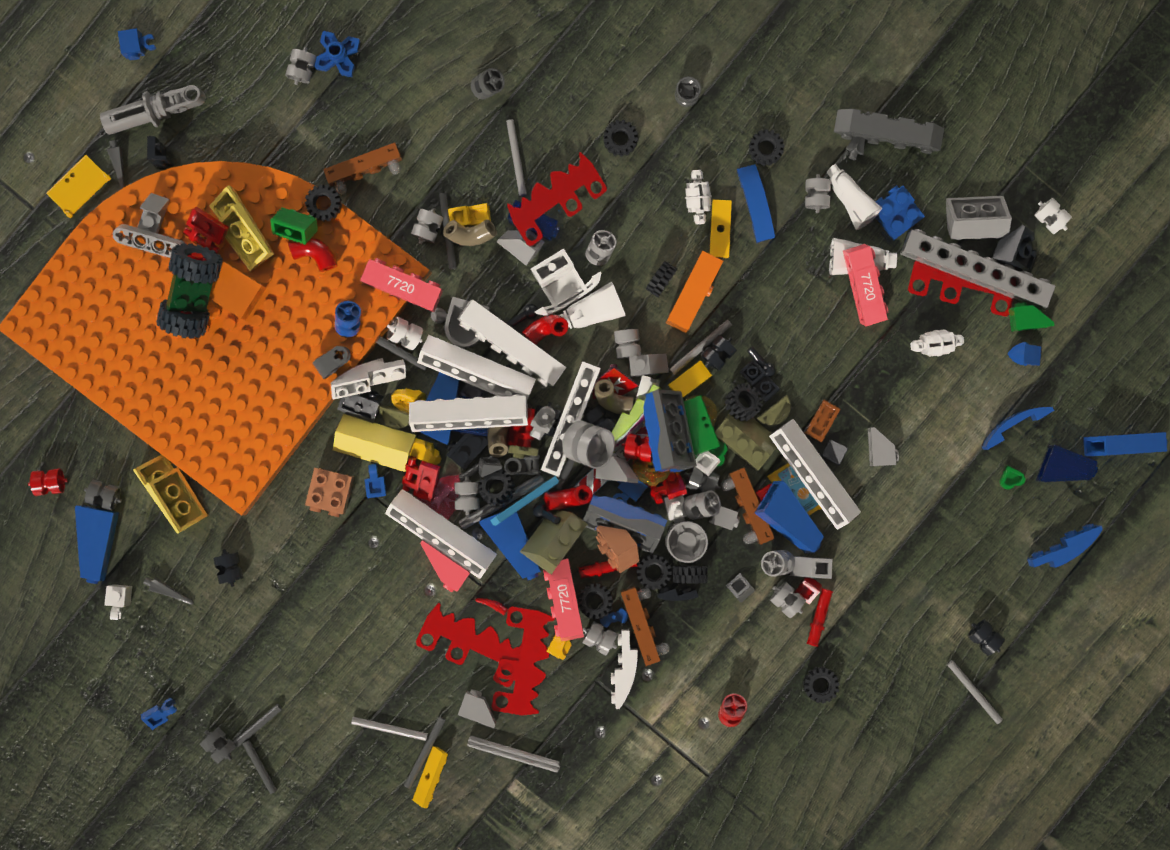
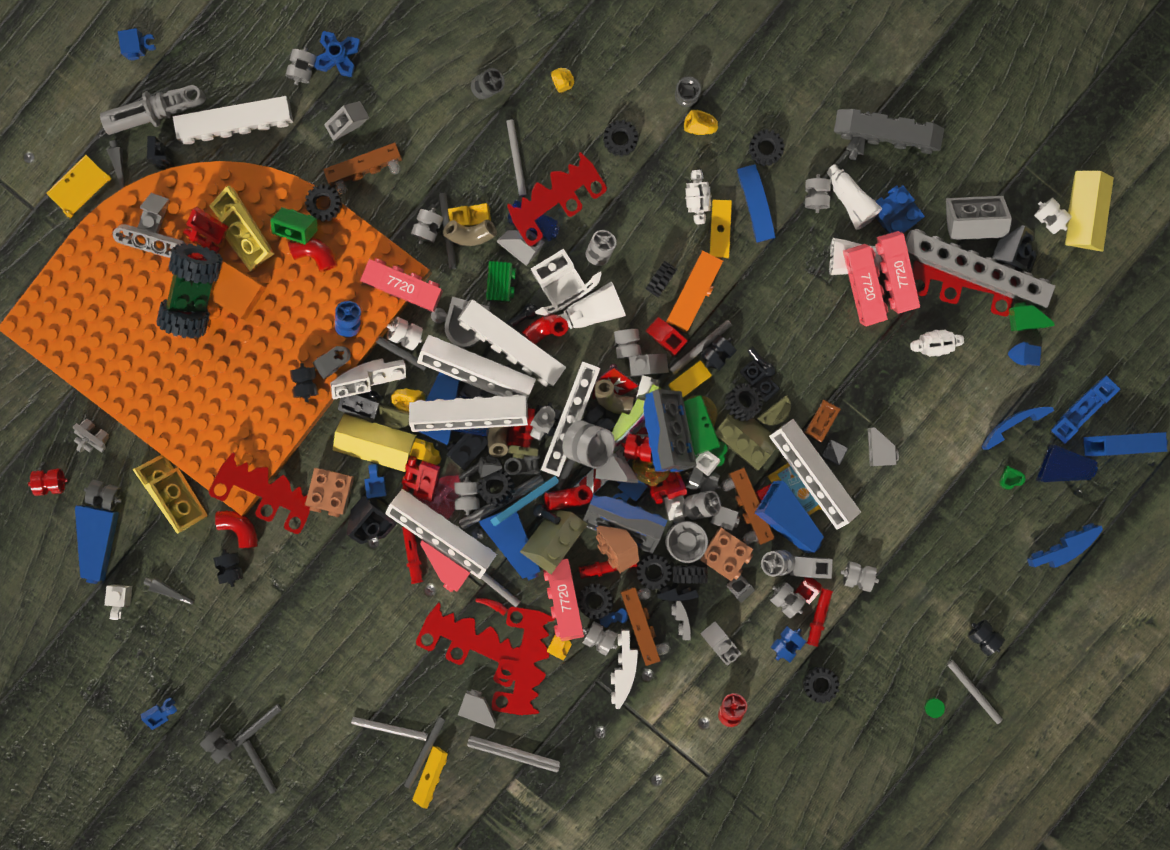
(83, 431): none -> light grey hips
(233, 119): none -> white brick
(240, 525): none -> red cylinder
(256, 482): none -> red piece
(304, 386): none -> black wheel
(346, 120): none -> light grey slope
(368, 522): none -> black slope
(412, 556): none -> red pin
(499, 281): none -> green brick
(500, 589): none -> light grey bar
(562, 79): none -> yellow rock
(666, 336): none -> red slope
(680, 614): none -> light grey slope
(700, 123): none -> yellow rock
(721, 643): none -> light grey slope
(727, 554): none -> nougat brick
(788, 644): none -> blue wheel
(859, 576): none -> light grey wheel
(897, 272): none -> coral brick
(934, 707): none -> green tile
(1084, 408): none -> blue slope
(1089, 210): none -> light yellow slope

